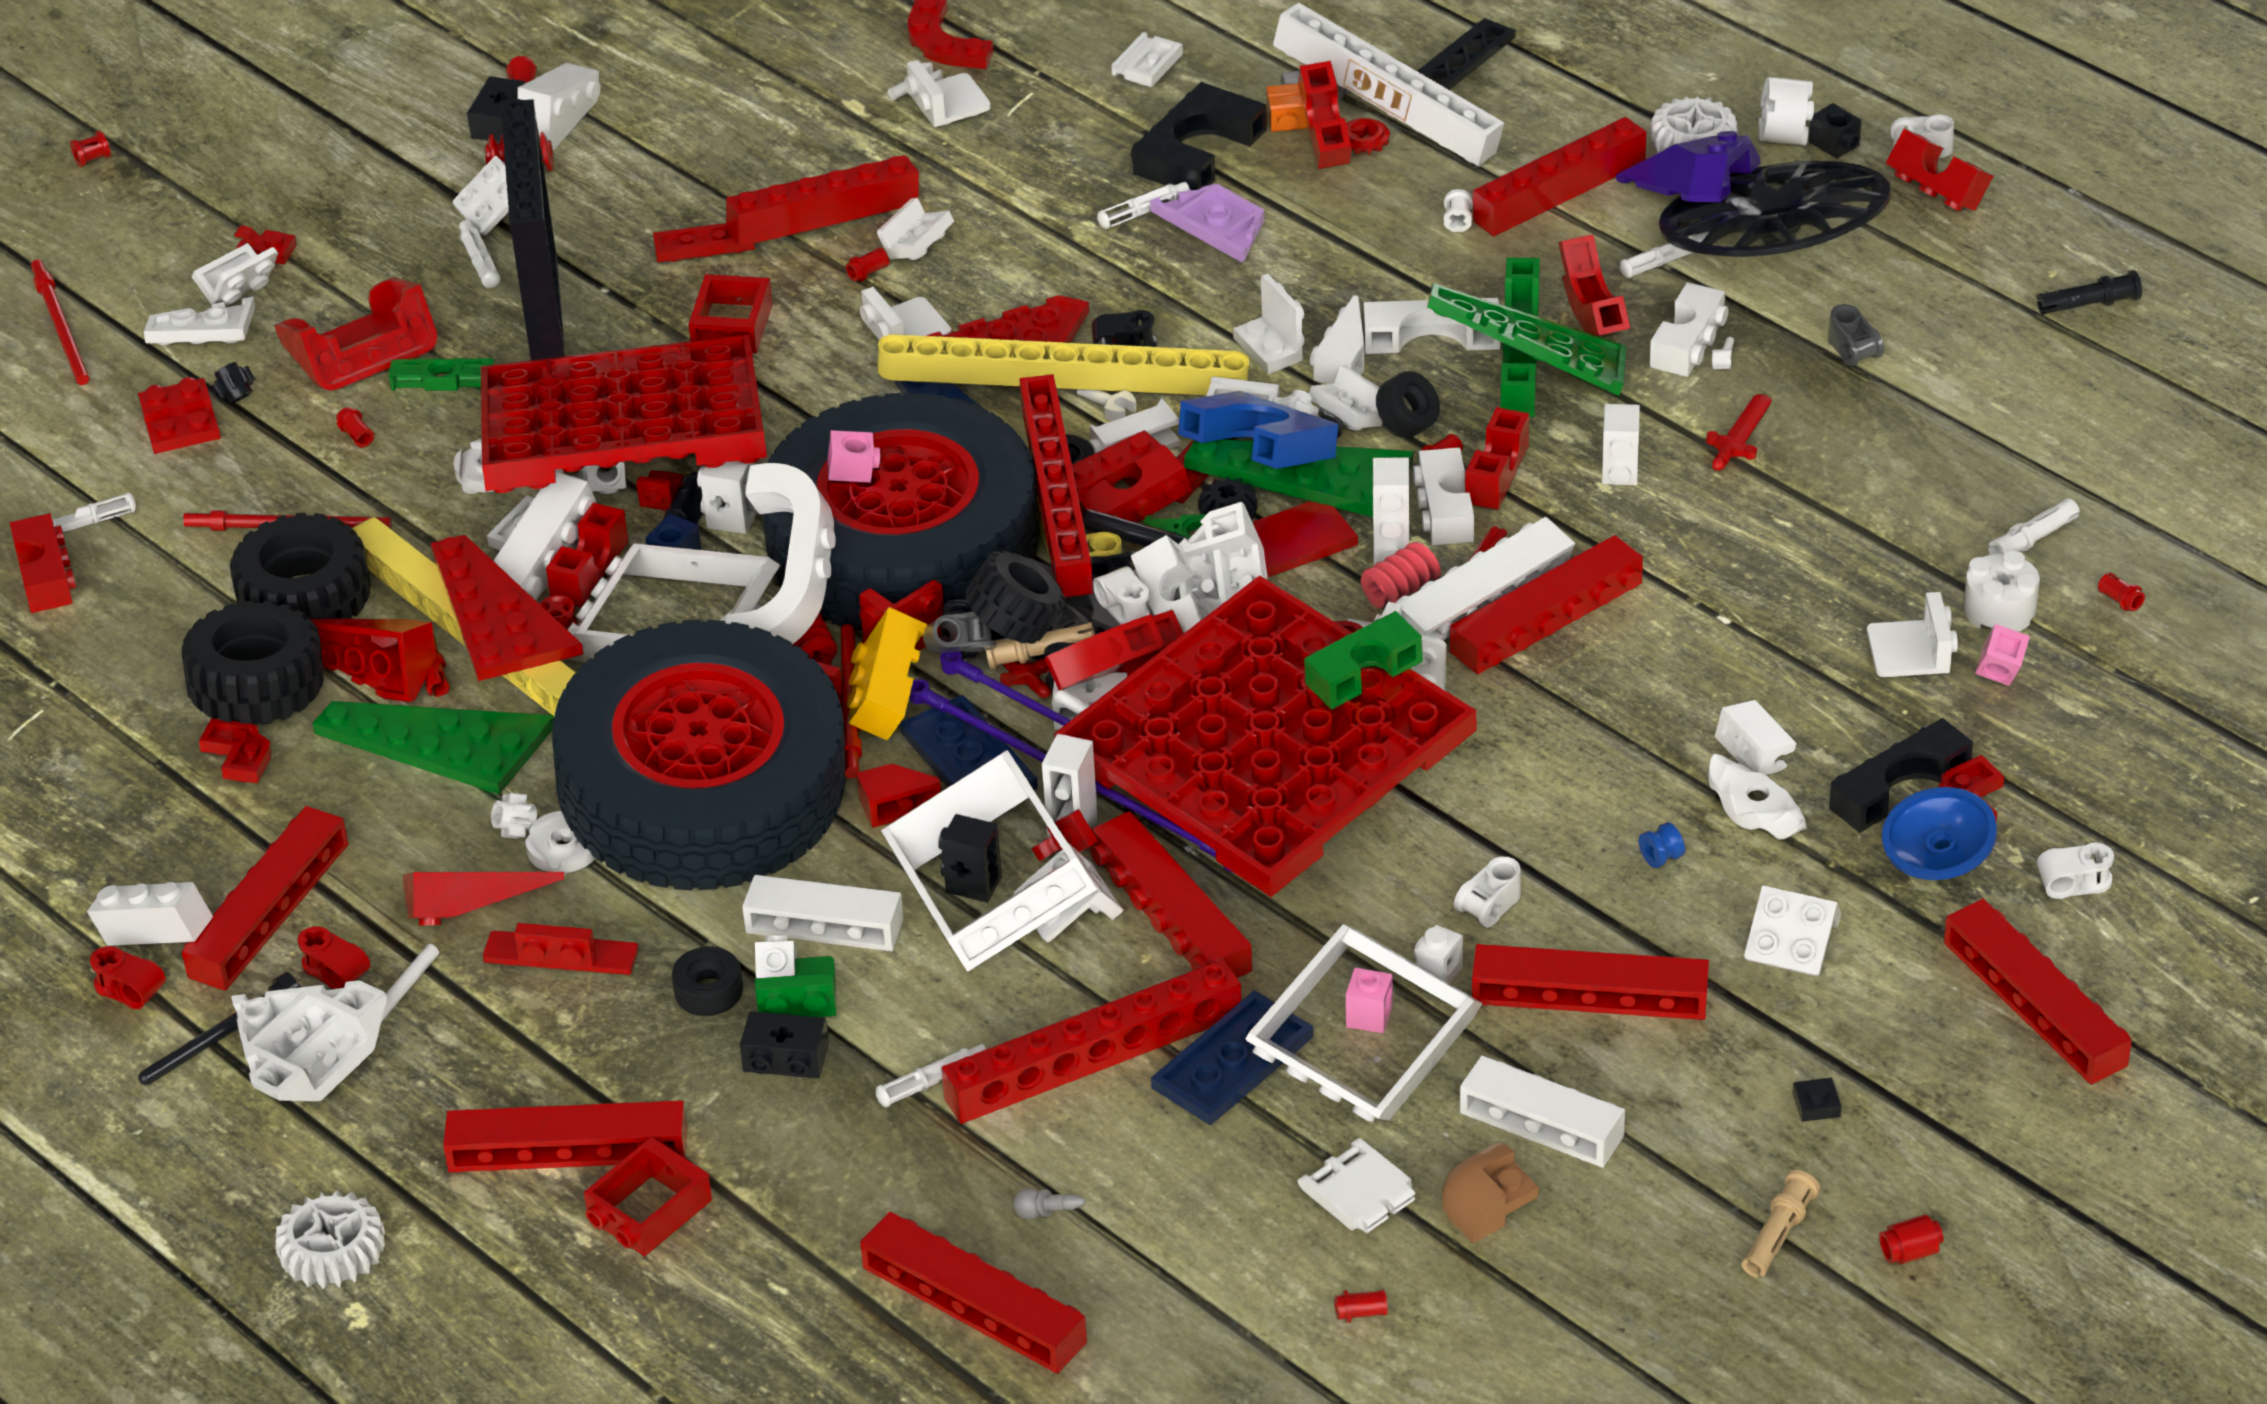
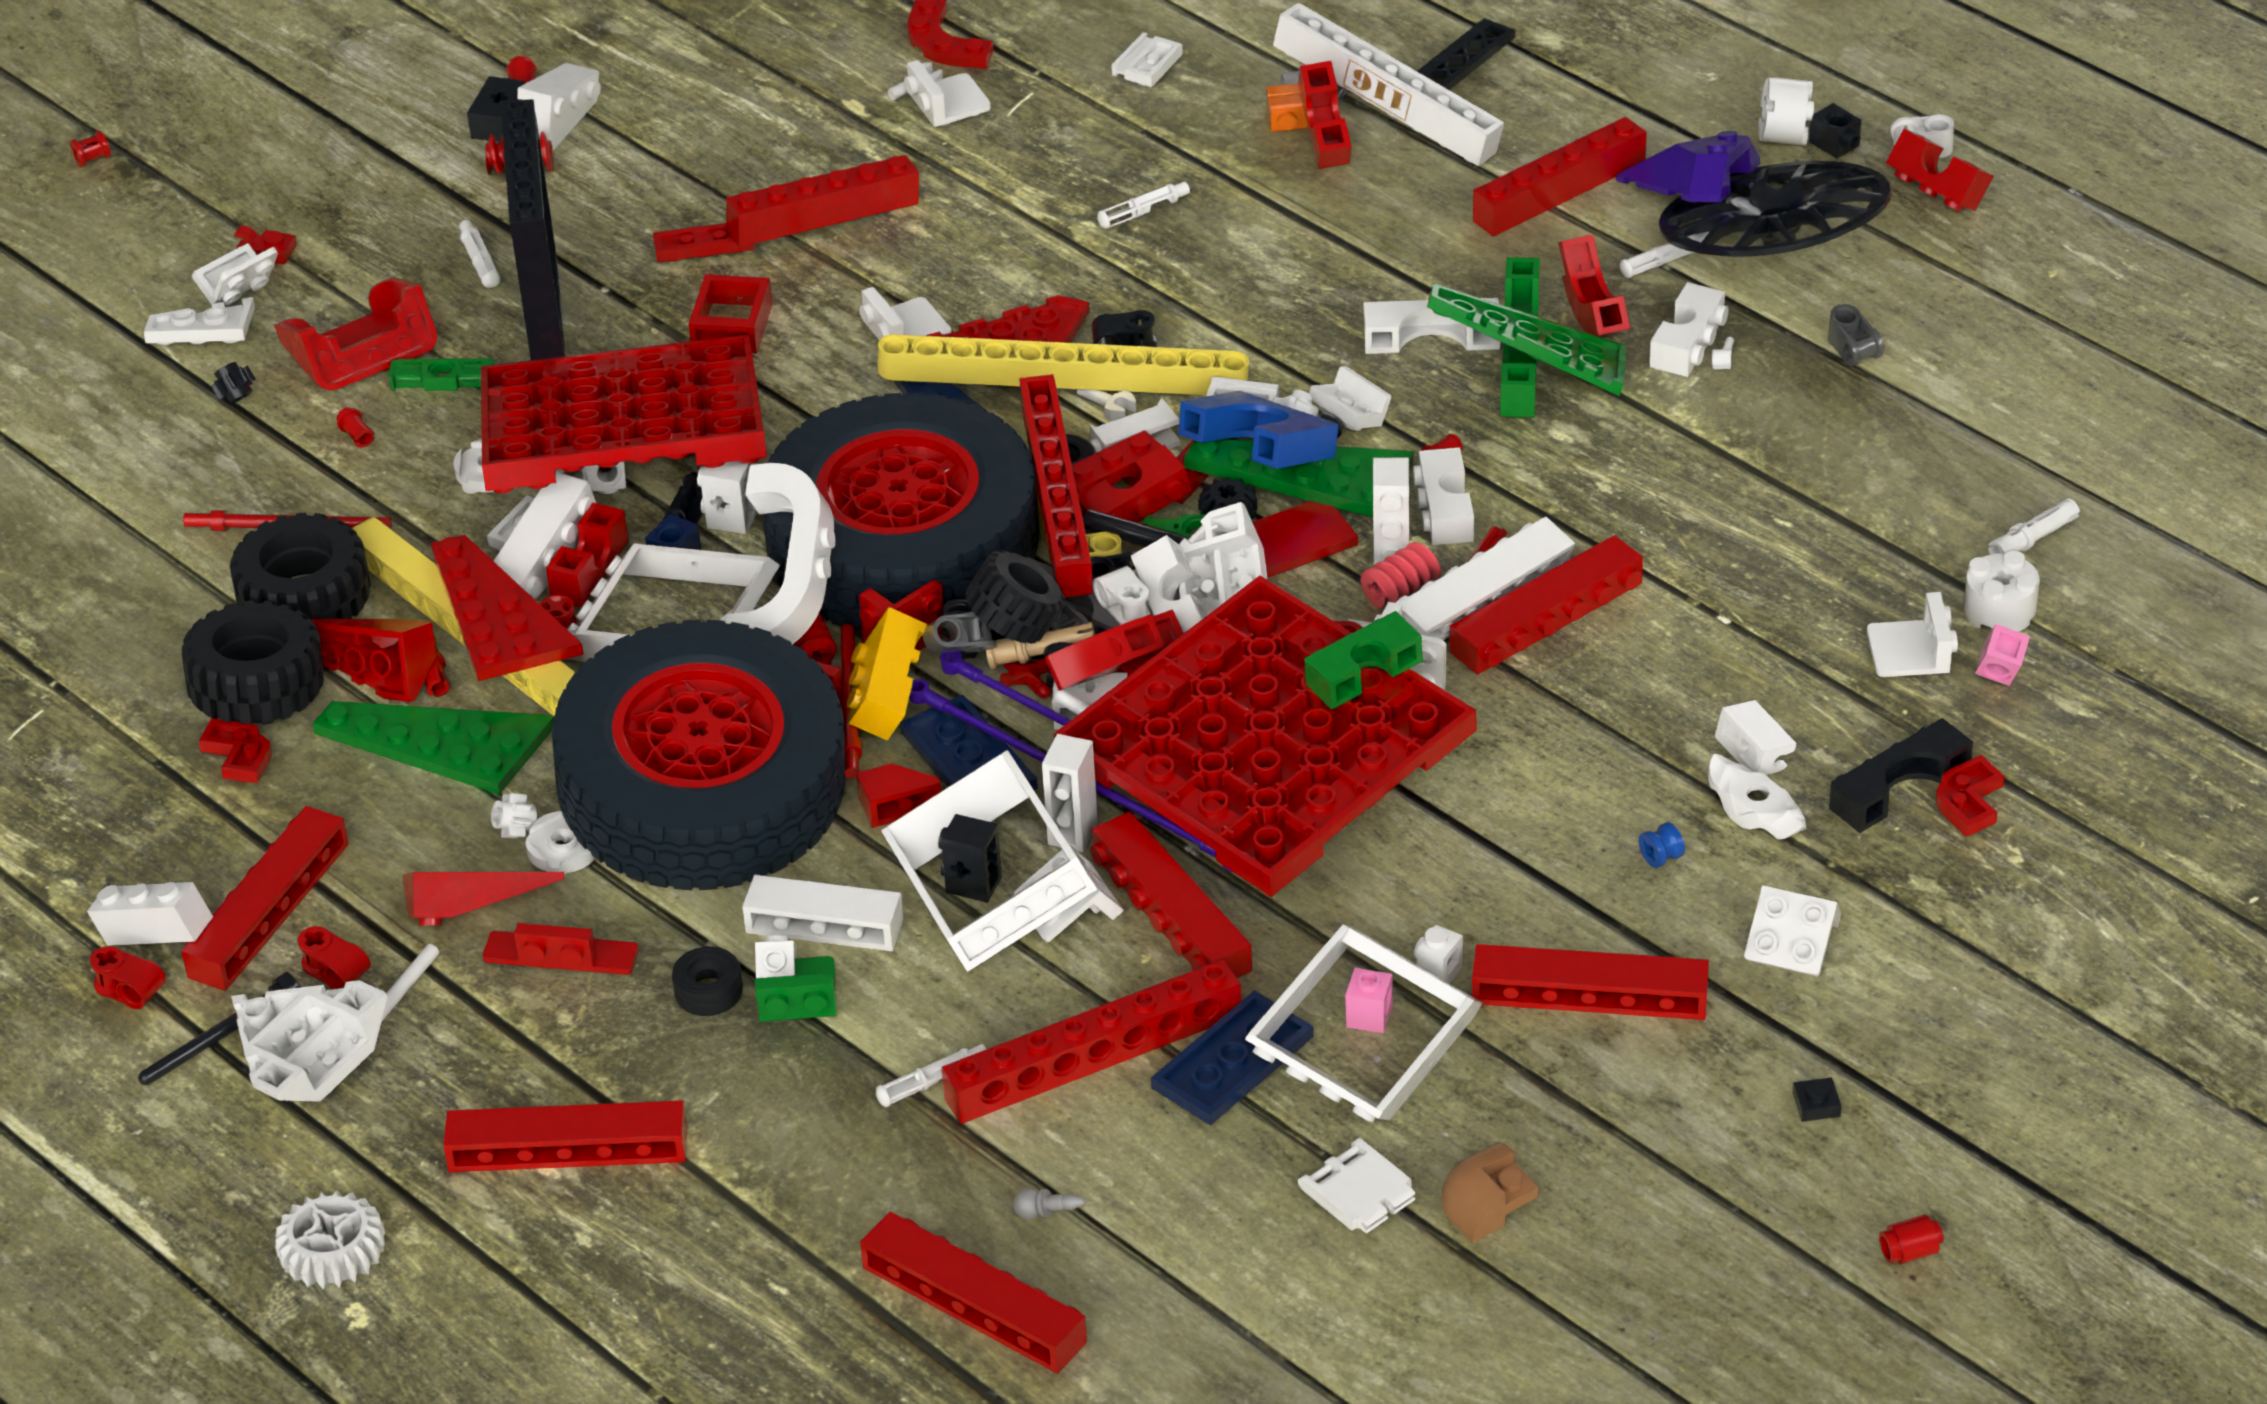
(43, 562): red arch -> none
(46, 287): red bar -> none
(92, 512): white piece -> none
(178, 415): red plate -> none
(485, 197): white bracket -> none
(658, 489): red bracket -> none
(668, 1168): red window -> none
(784, 1044): black brick -> none
(852, 456): bright pink brick -> none
(861, 267): red pin -> none
(913, 230): white bracket -> none
(1074, 830): red plate -> none
(1203, 111): black arch -> none
(1215, 218): lavender wing -> none
(1277, 336): white bracket -> none
(1341, 345): white slope -> none
(1360, 1304): red pin -> none
(1377, 135): red gear -> none
(1419, 394): black tyre -> none
(1458, 207): white bush -> none
(1491, 891): white piece -> none
(1495, 467): red arch -> none
(1542, 1111): white brick -> none
(1620, 444): white brick -> none
(1689, 121): white gear -> none
(1735, 441): red sword -> none
(1786, 1211): tan pin -> none
(1939, 833): blue dish -> none
(2038, 991): red brick -> none
(2073, 872): white piece -> none
(2104, 290): black pin -> none
(2128, 596): red pin -> none

